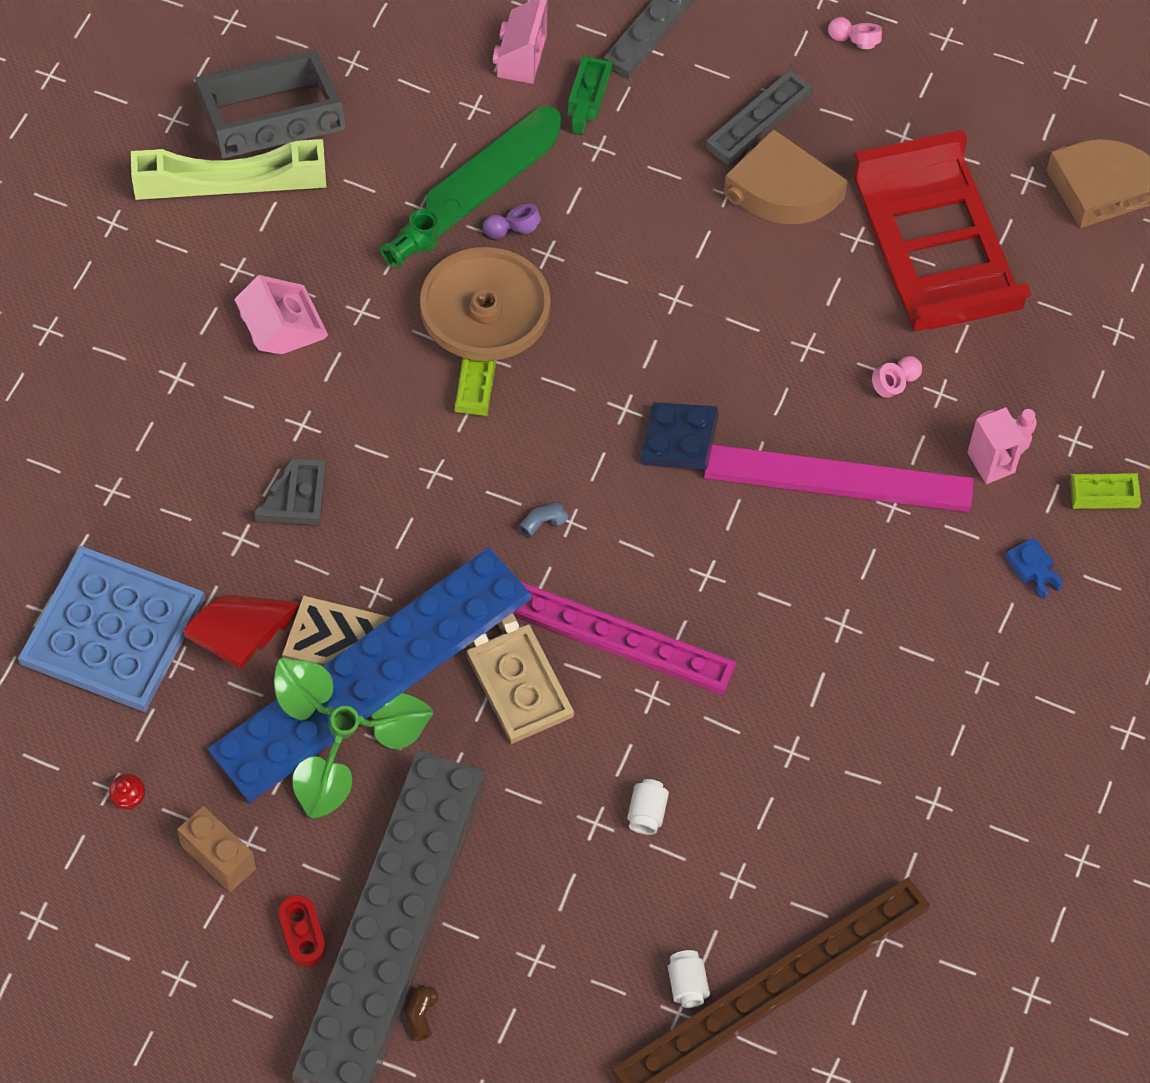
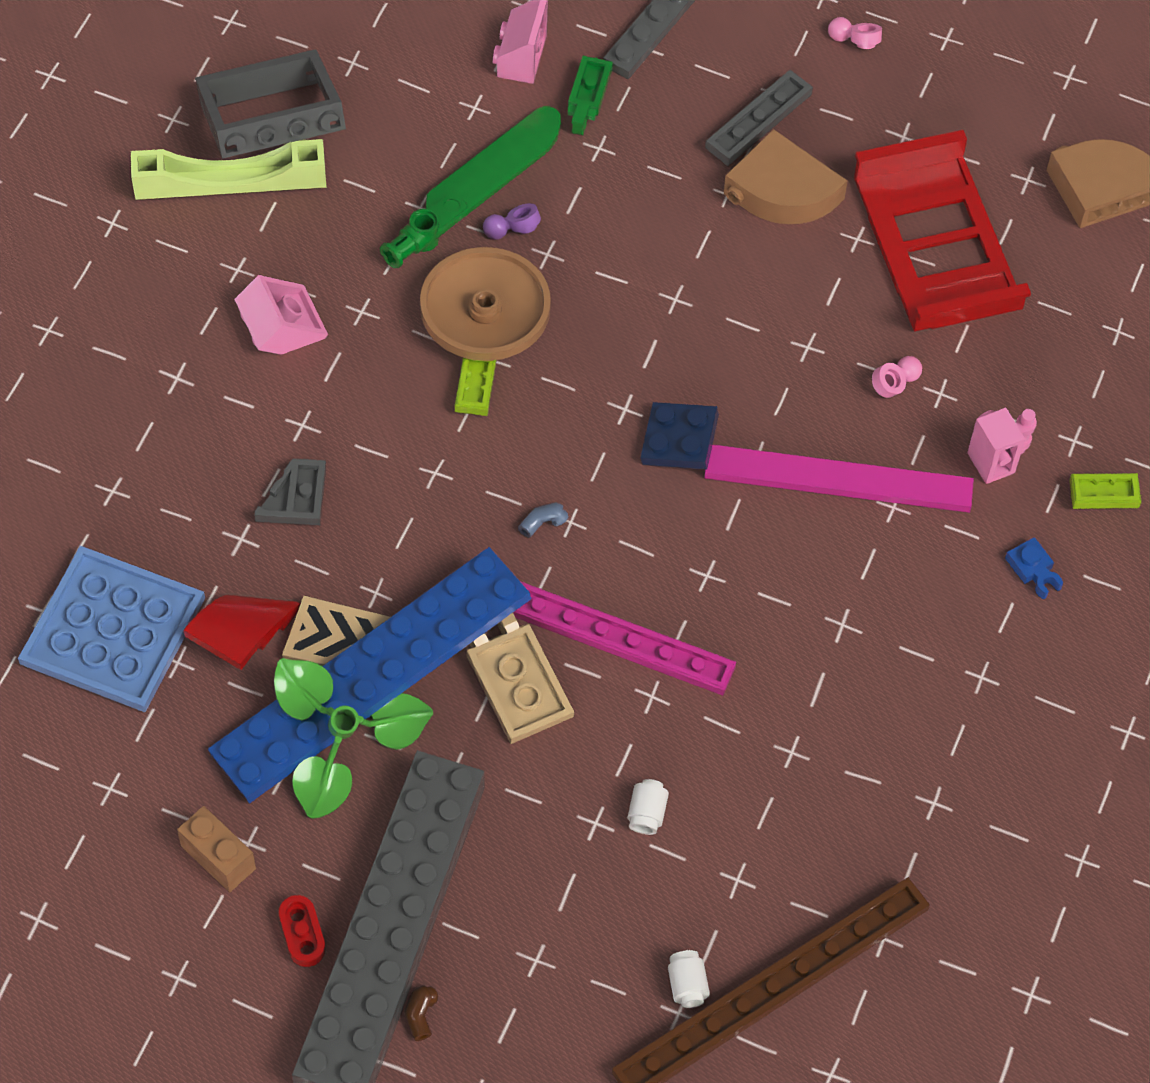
(127, 791): red plate -> none

